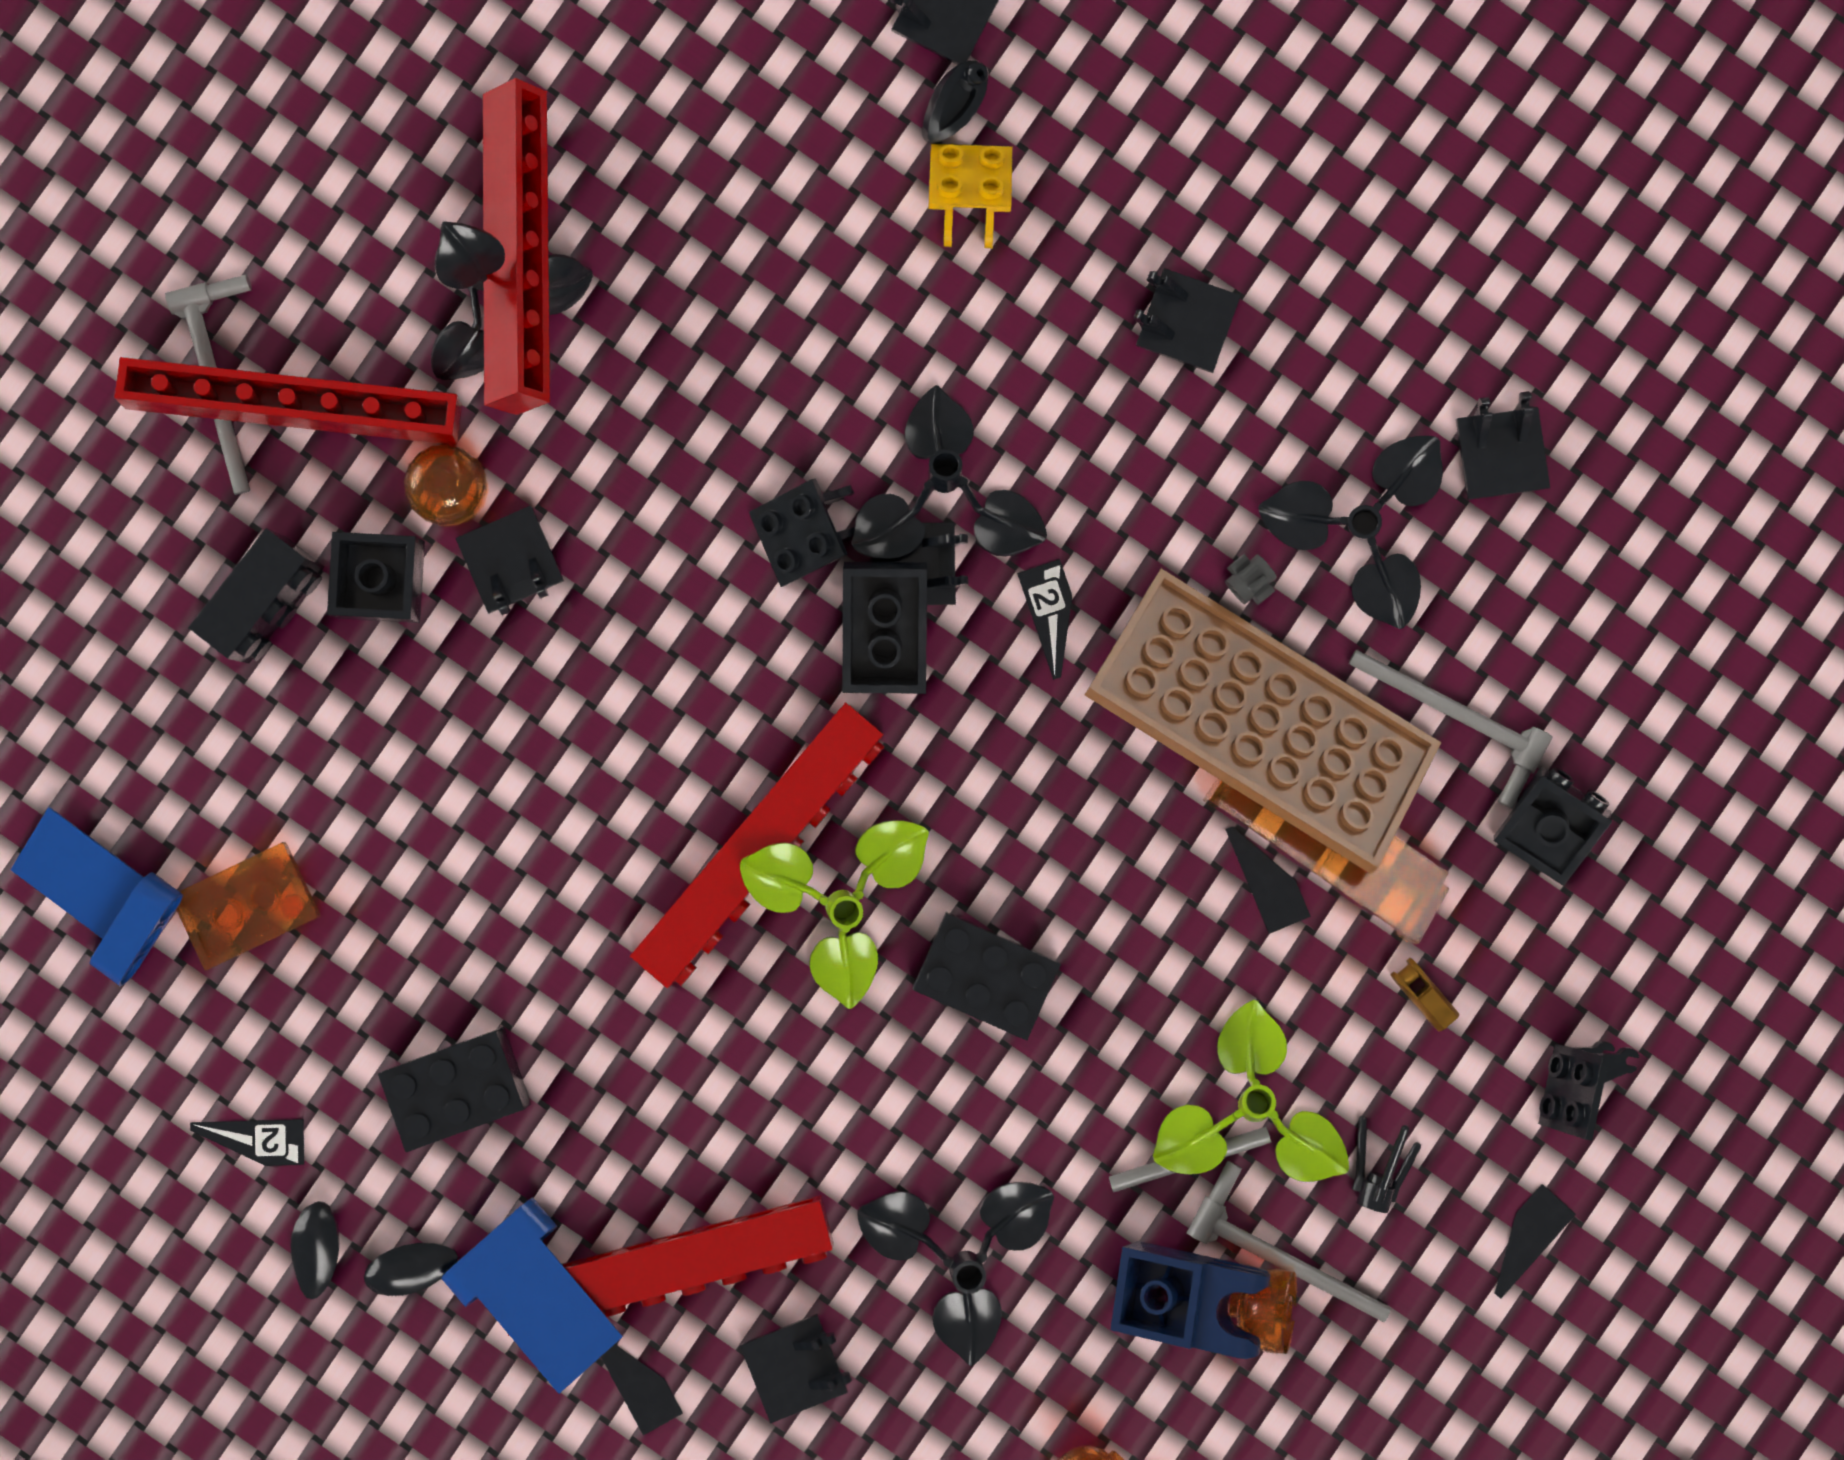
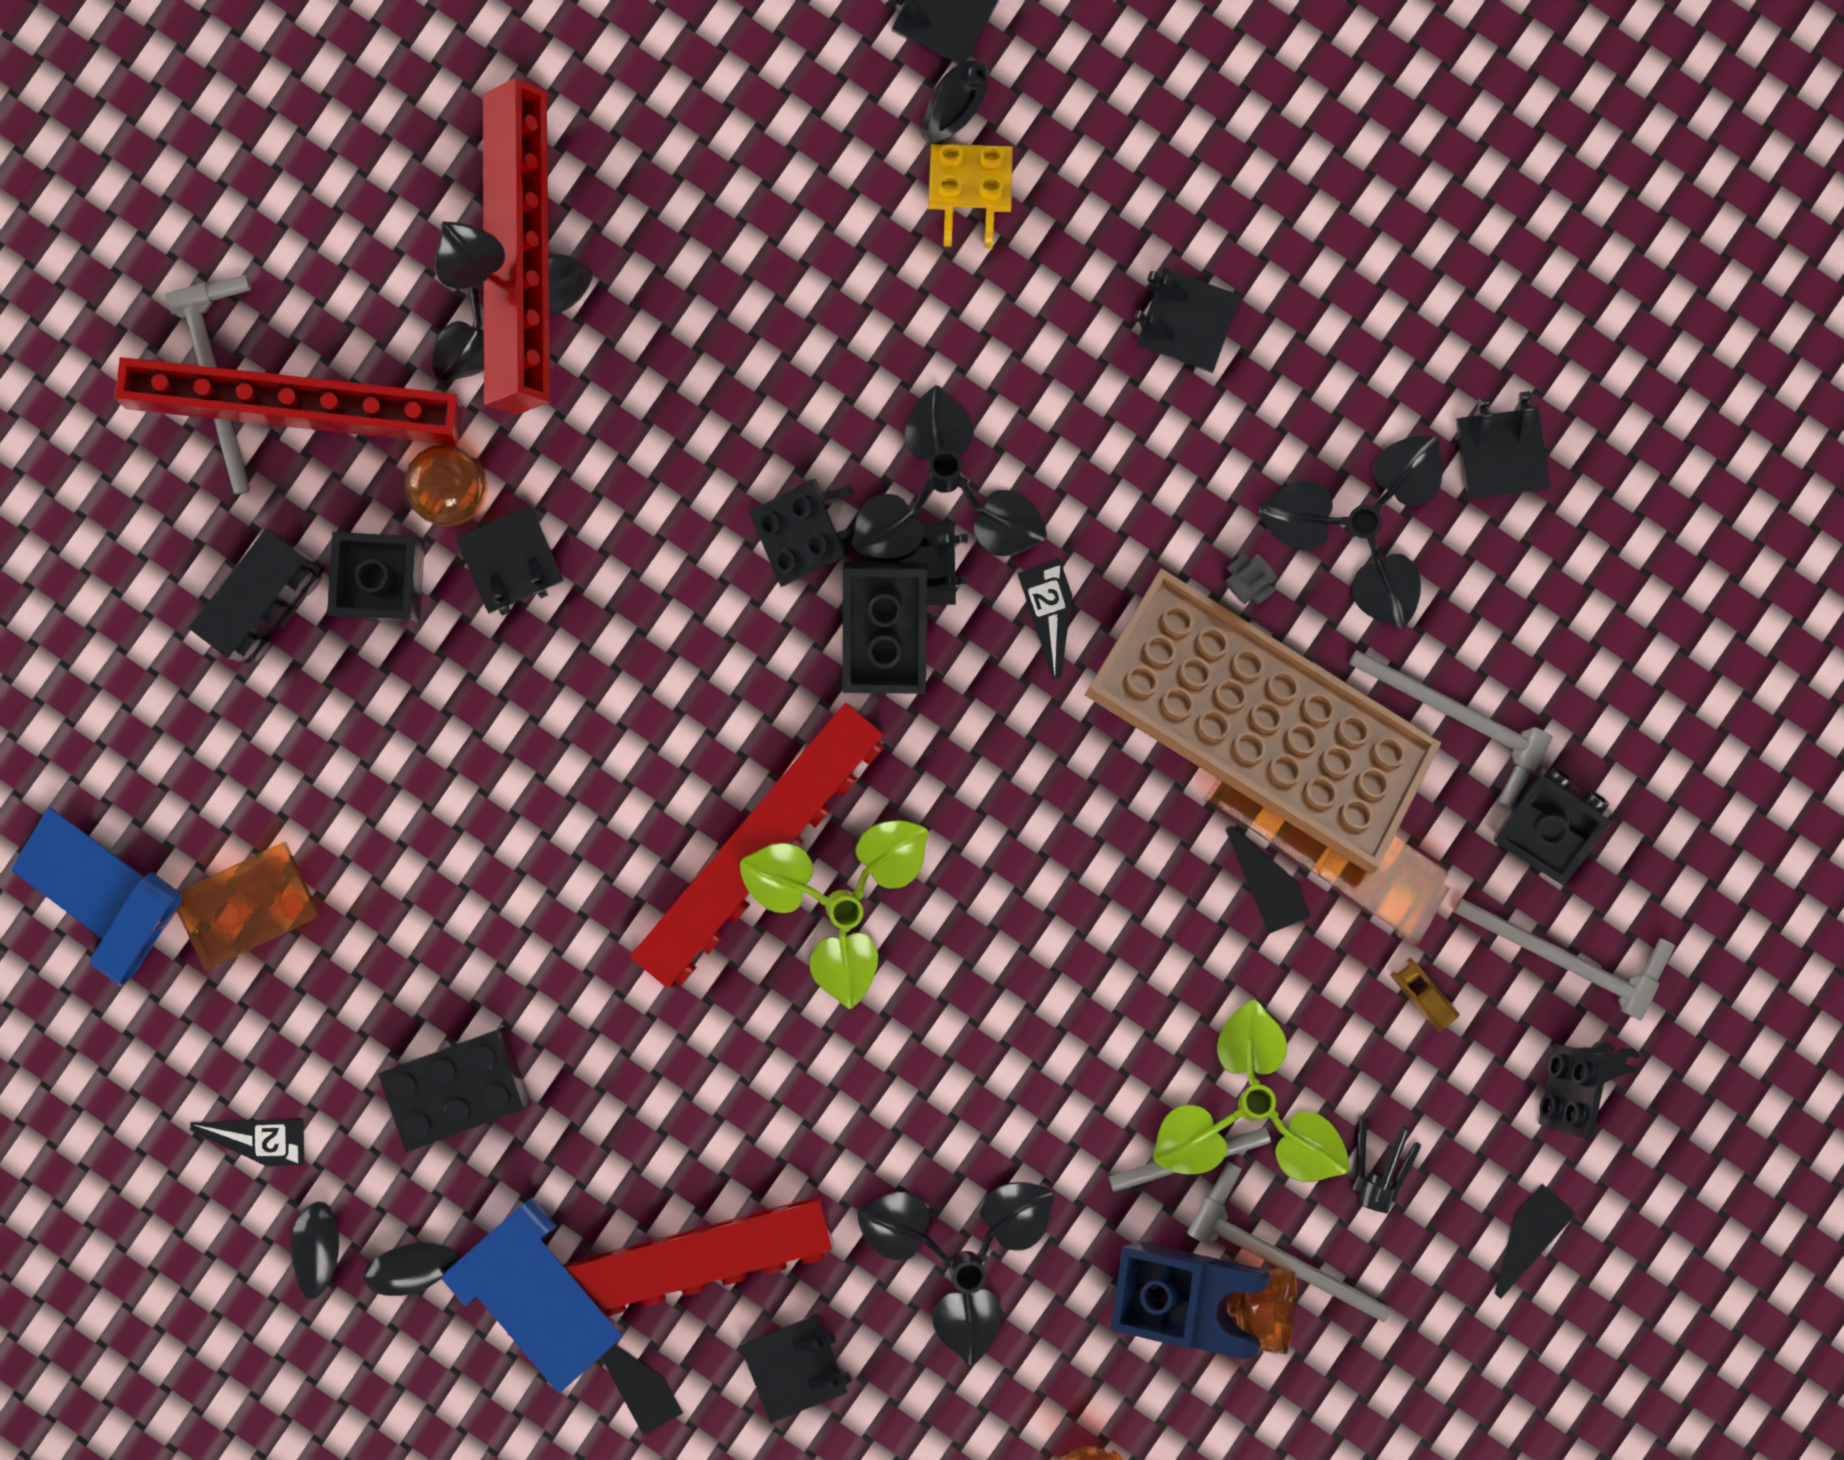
(986, 976): black brick -> none
(1634, 994): none -> light grey bar

